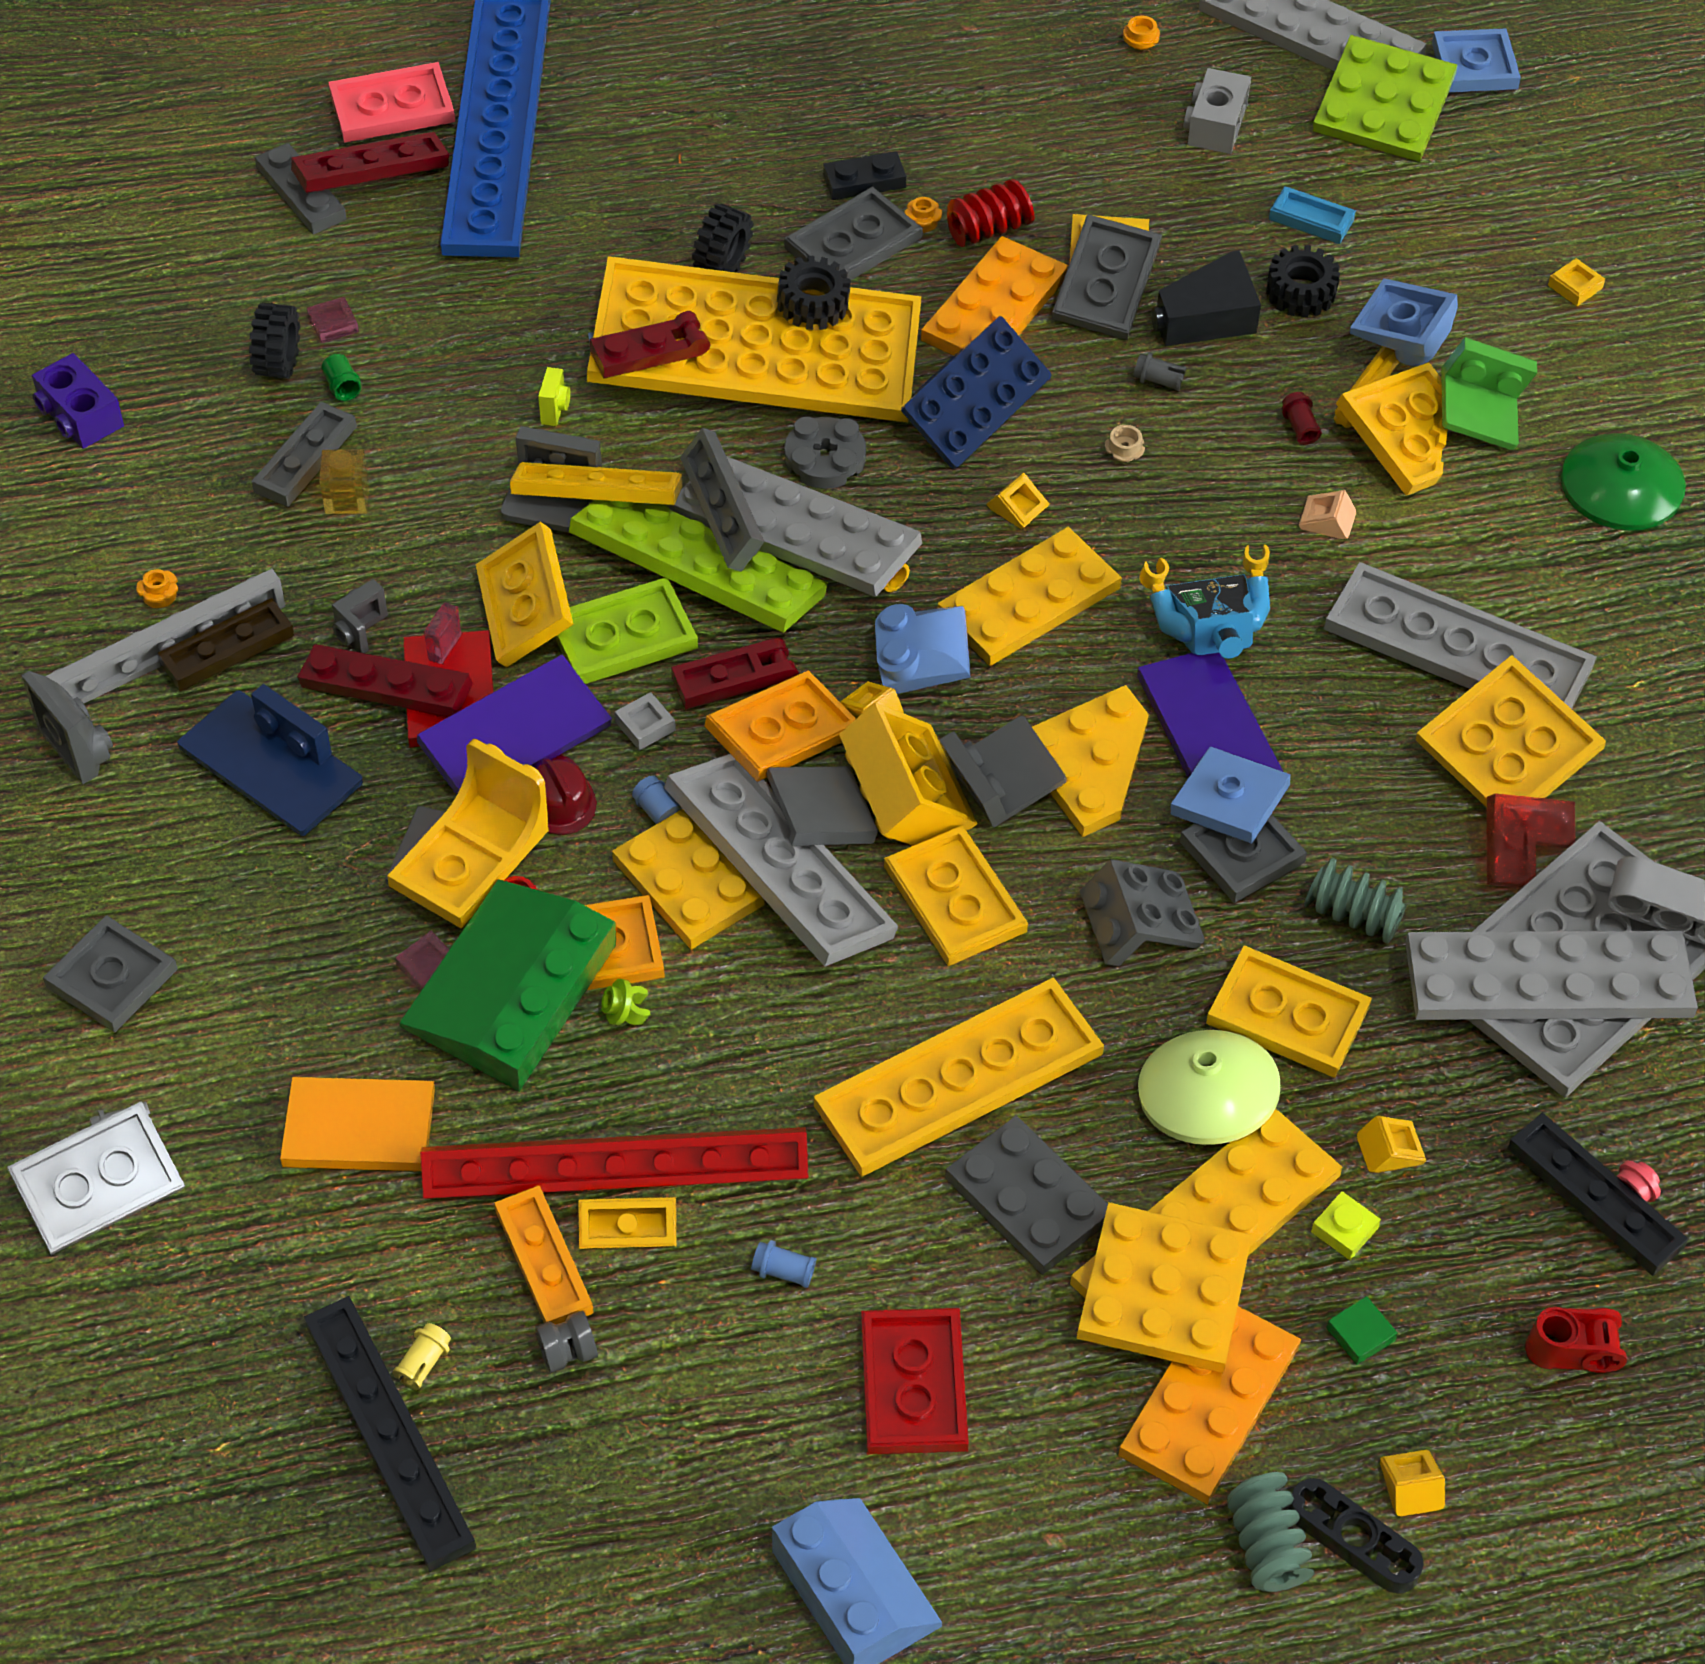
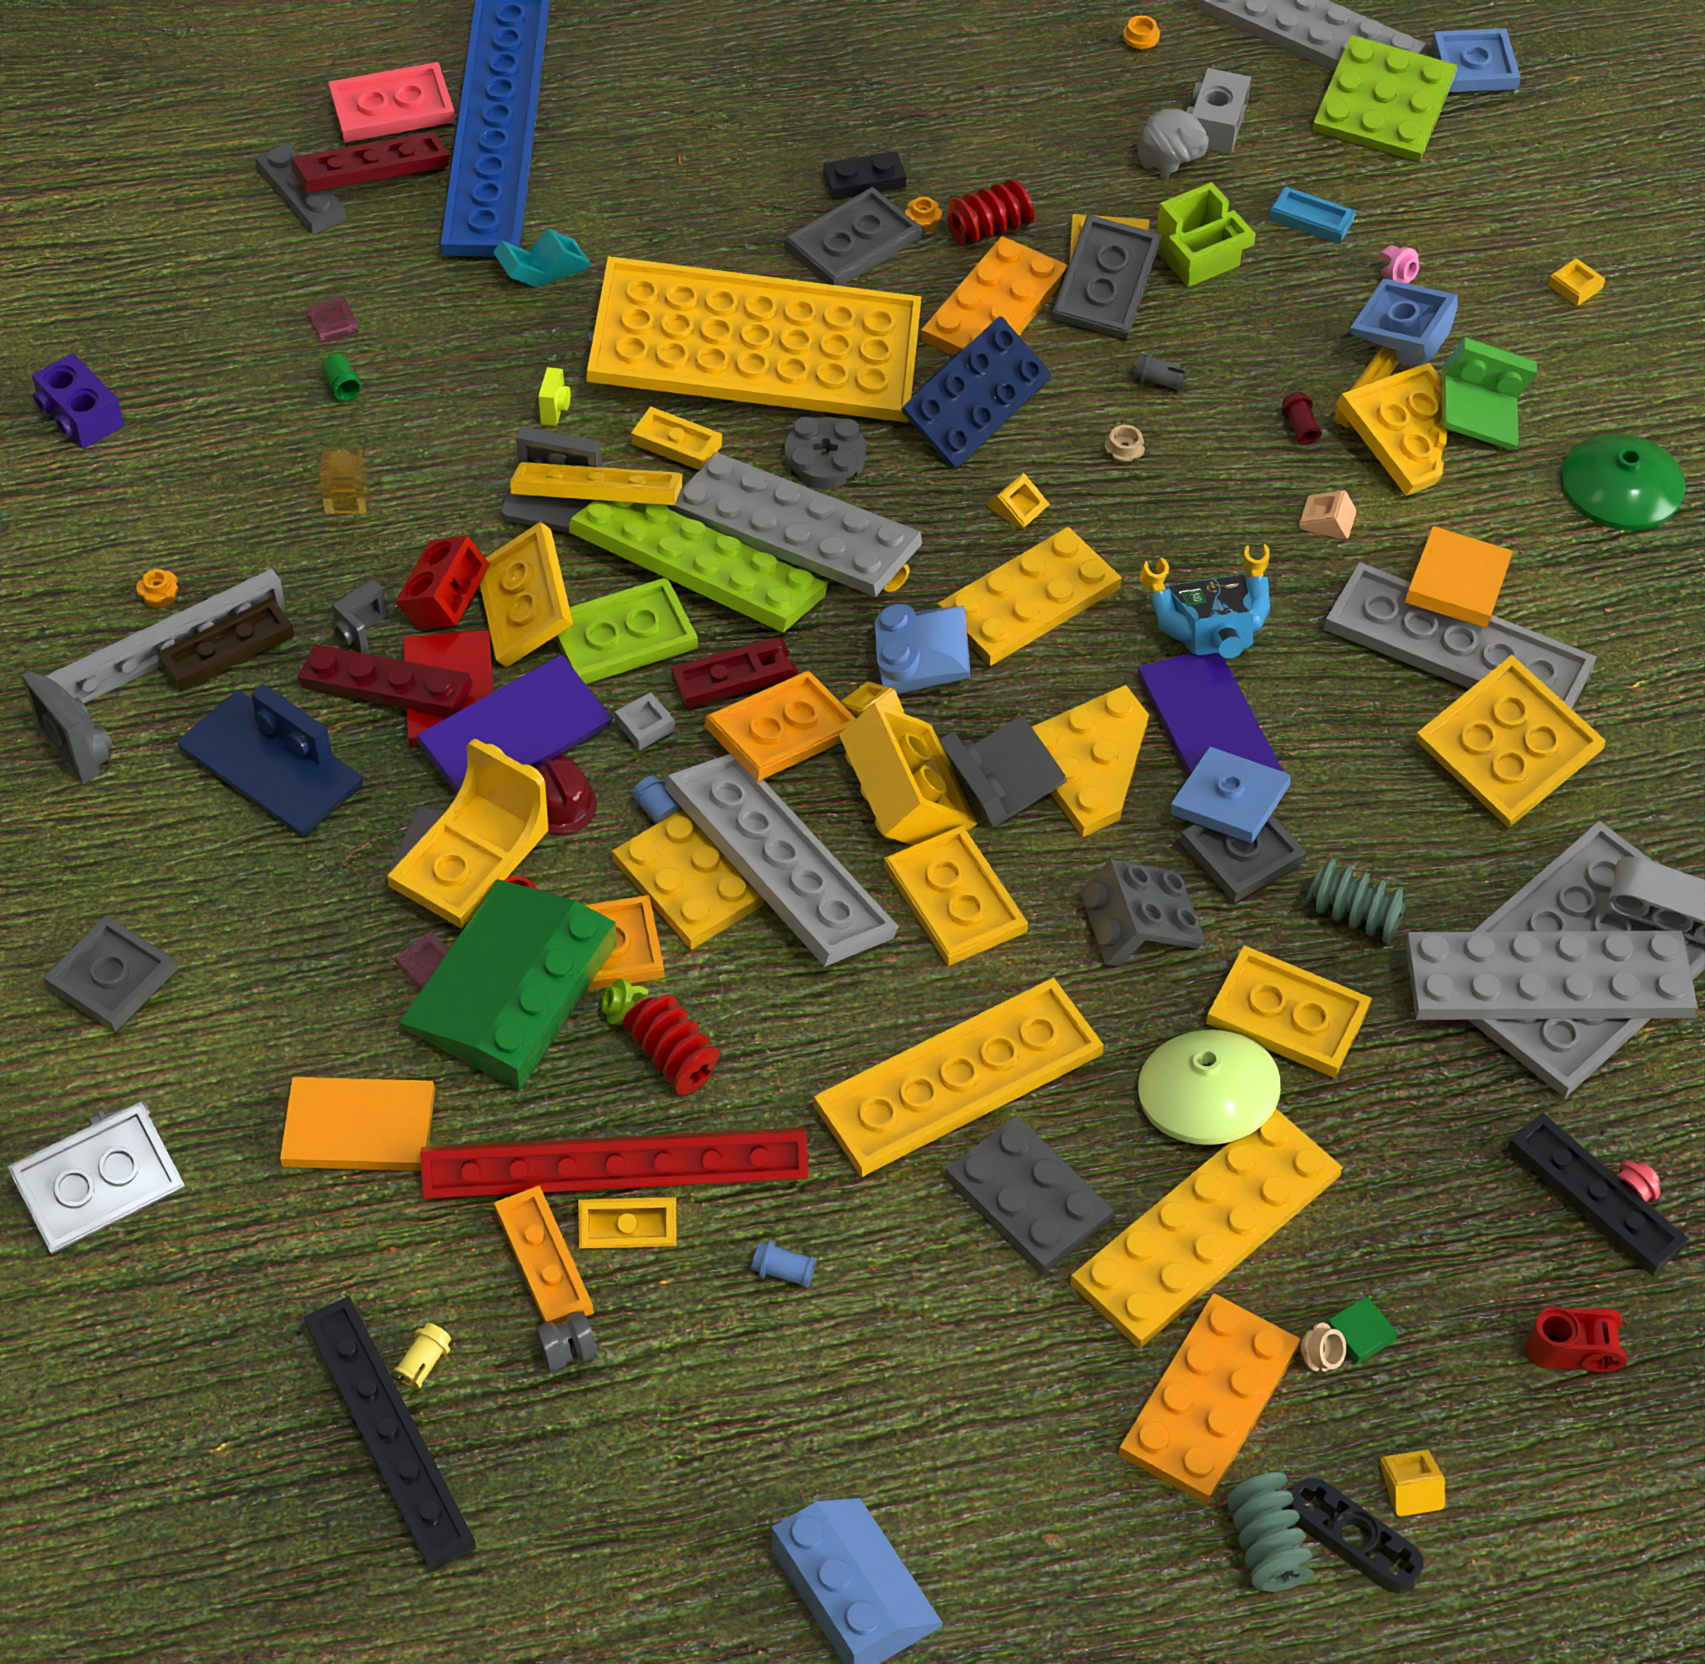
(274, 340): black tyre -> none
(301, 454): dark grey plate -> none
(442, 583): none -> red brick
(442, 633): clear pink tile -> none
(547, 261): none -> teal slope
(649, 345): dark red plate -> none
(672, 1042): none -> red piece
(676, 438): none -> yellow plate
(722, 500): dark grey plate -> none
(723, 239): black tyre -> none
(810, 308): black tyre -> none
(822, 805): dark grey piece -> none
(914, 1381): red tile -> none
(1165, 1287): yellow plate -> none
(1171, 139): none -> light grey hair
(1201, 234): none -> lime plate
(1208, 303): black slope -> none
(1307, 266): black tyre -> none
(1323, 1348): none -> tan plate
(1345, 1225): neon yellow plate -> none
(1390, 1144): yellow slope -> none
(1403, 263): none -> bright pink plate
(1459, 577): none -> light orange tile
(1516, 828): clear red plate -> none

